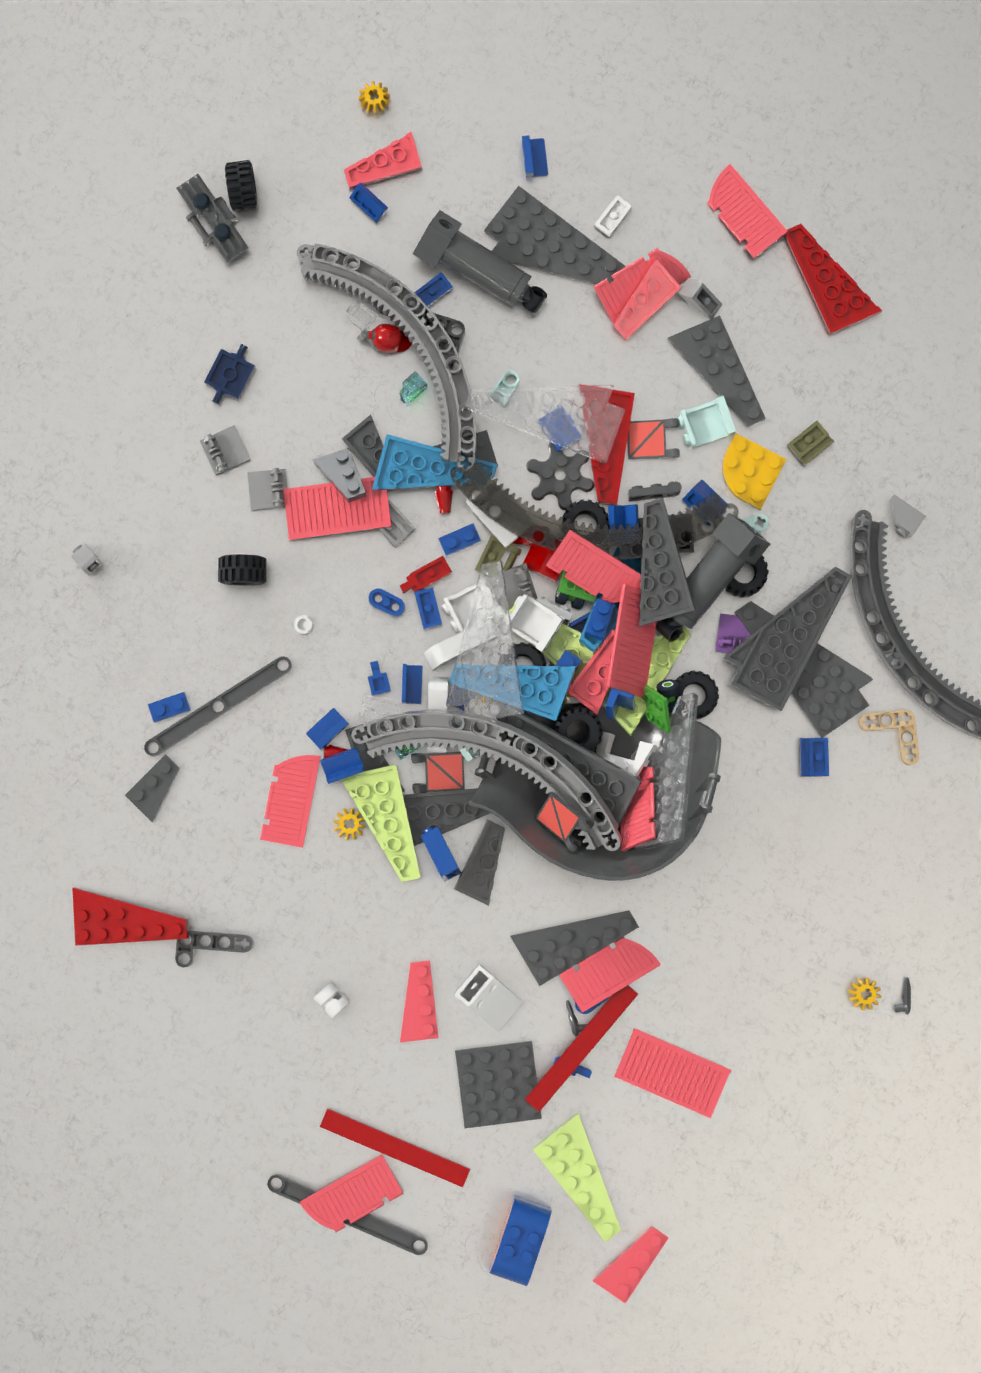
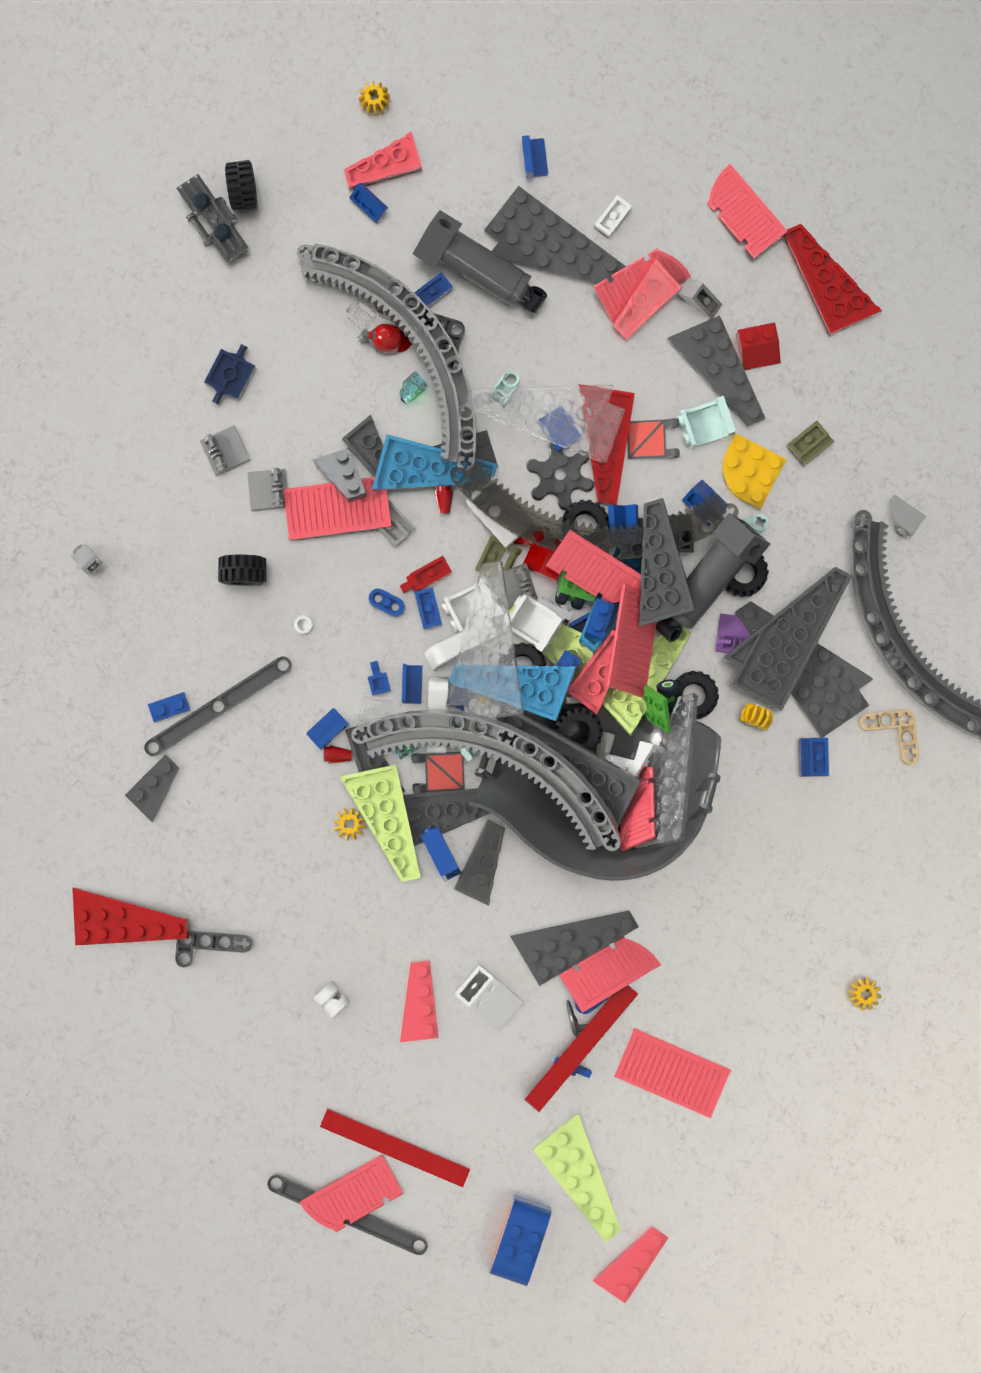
(290, 800): coral piece -> none
(342, 765): blue panel -> none
(459, 539): blue plate -> none
(496, 1083): dark grey plate -> none
(562, 820): flag -> none
(616, 699): blue panel -> none
(654, 491): dark grey hinge -> none
(756, 716): none -> yellow gear
(758, 346): none -> red slope
(906, 999): dark grey bar -> none

